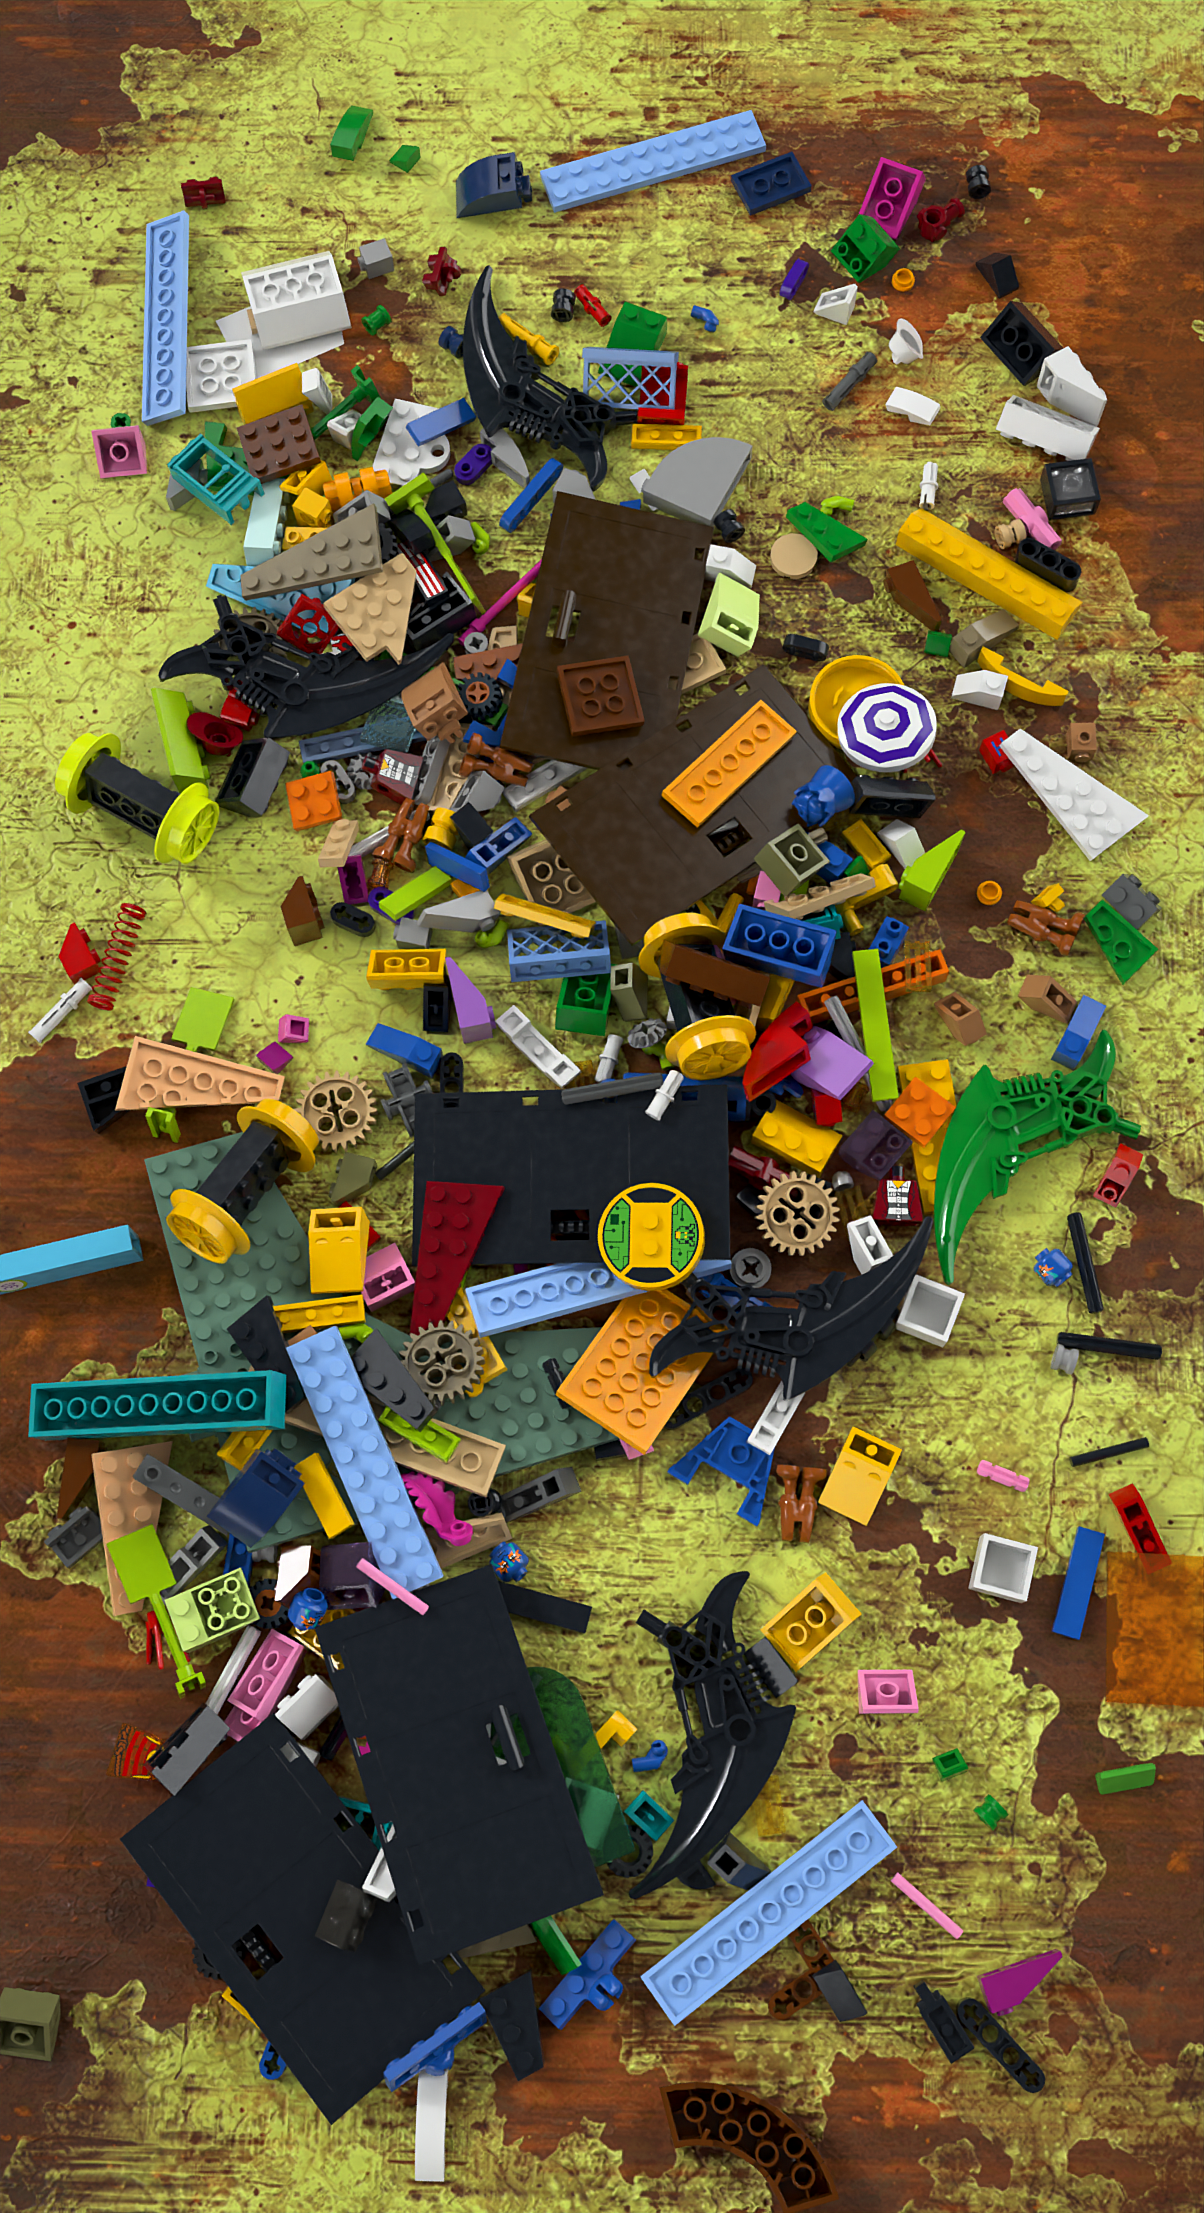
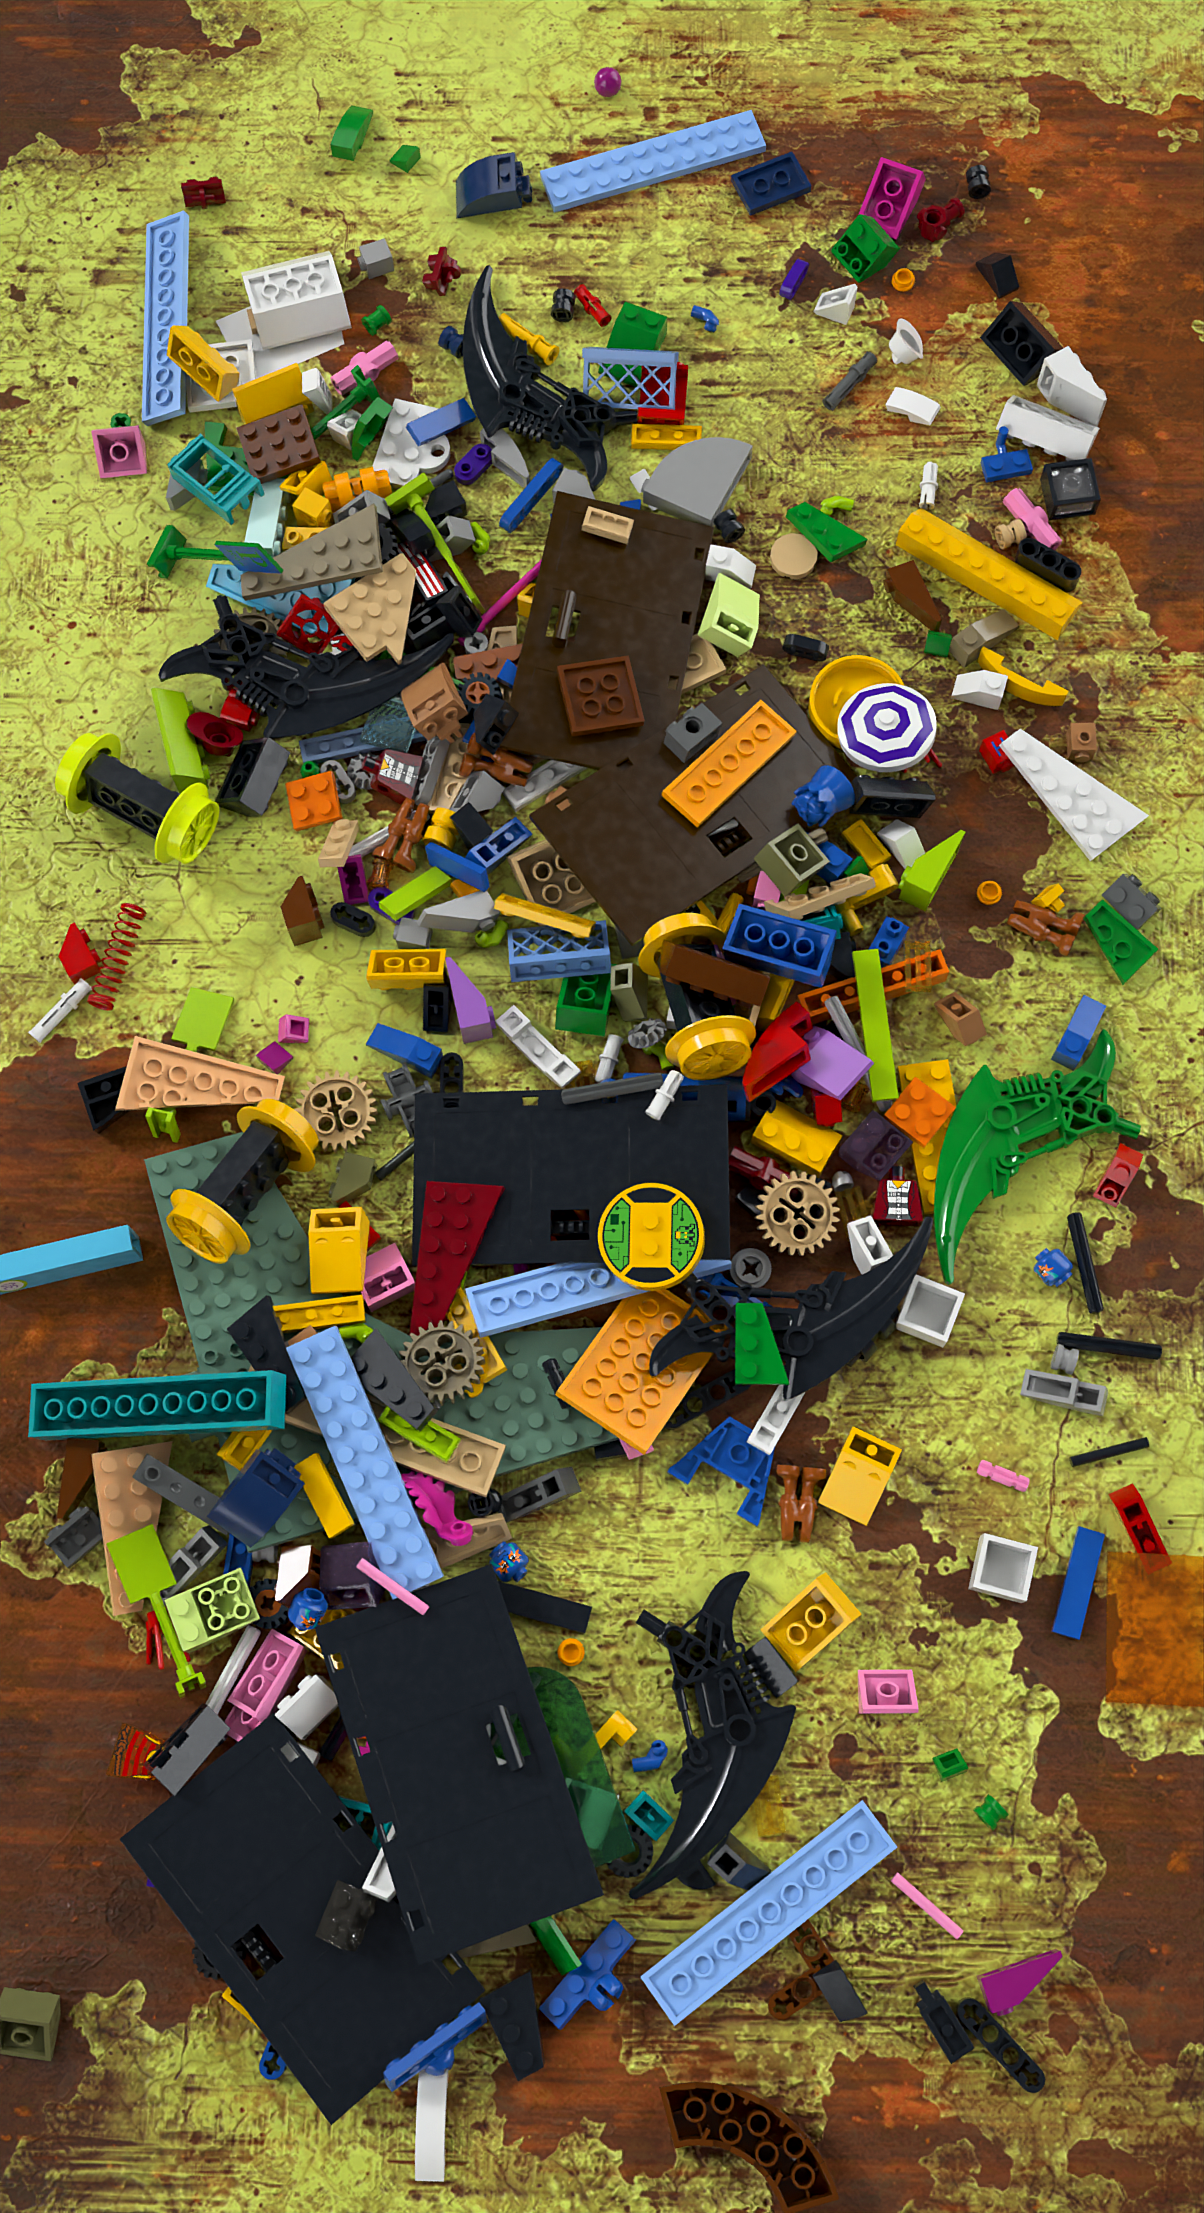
(201, 362): none -> yellow slope
(243, 555): none -> green piece
(369, 363): none -> bright pink piece
(459, 612): none -> black slope
(493, 722): none -> black slope
(571, 1652): none -> light orange plate
(607, 82): none -> magenta piece
(607, 525): none -> tan plate
(687, 744): none -> dark grey brick
(756, 1350): none -> green wing
(1005, 463): none -> blue plate
(1047, 997): medium nougat slope -> none
(1065, 1392): none -> light grey slope
(1125, 1778): bright green slope -> none

